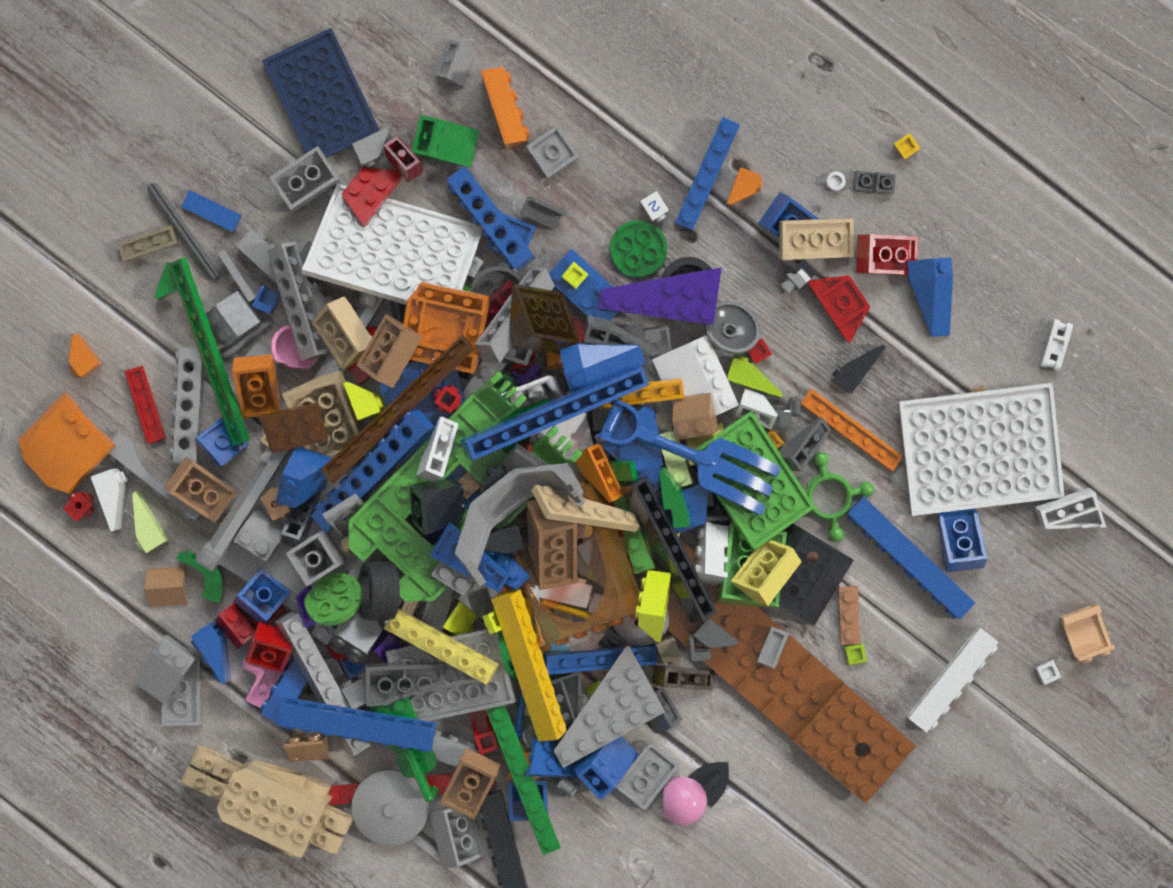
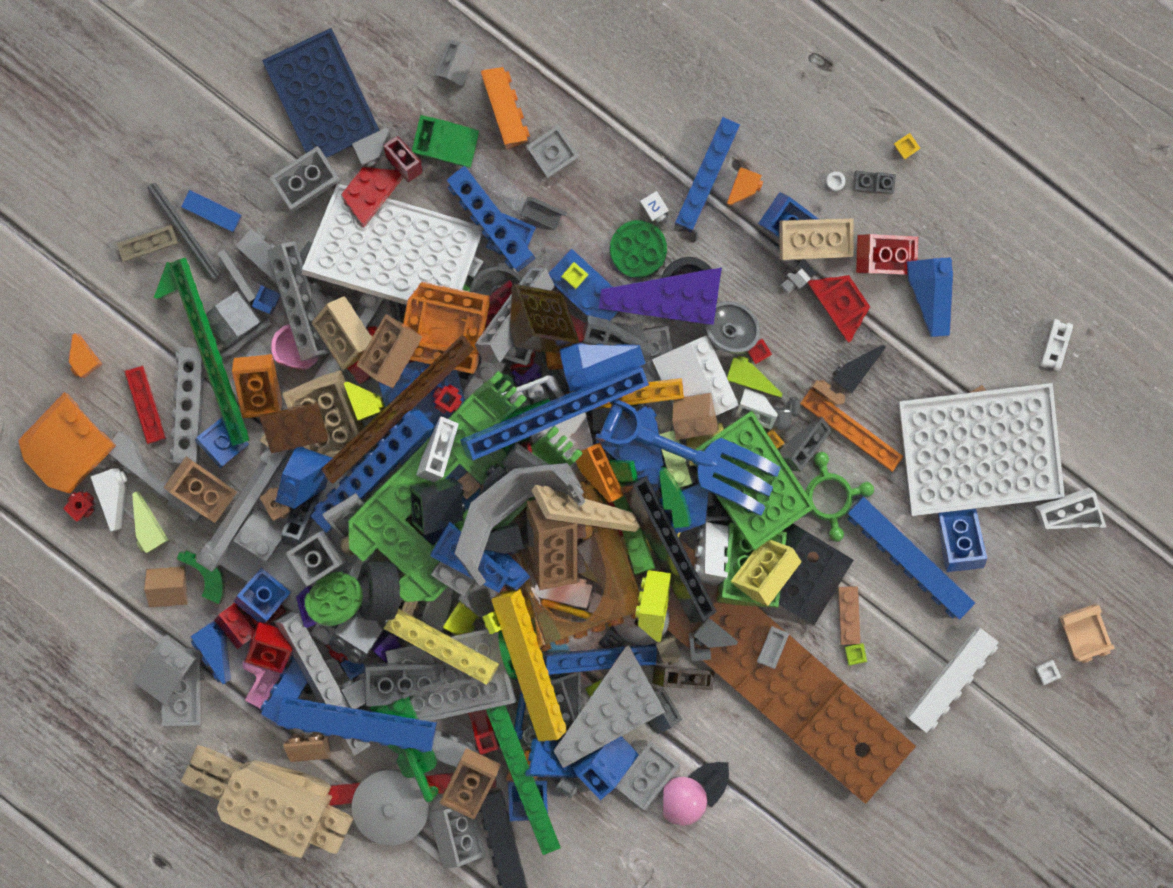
(822, 388): none -> medium nougat plate

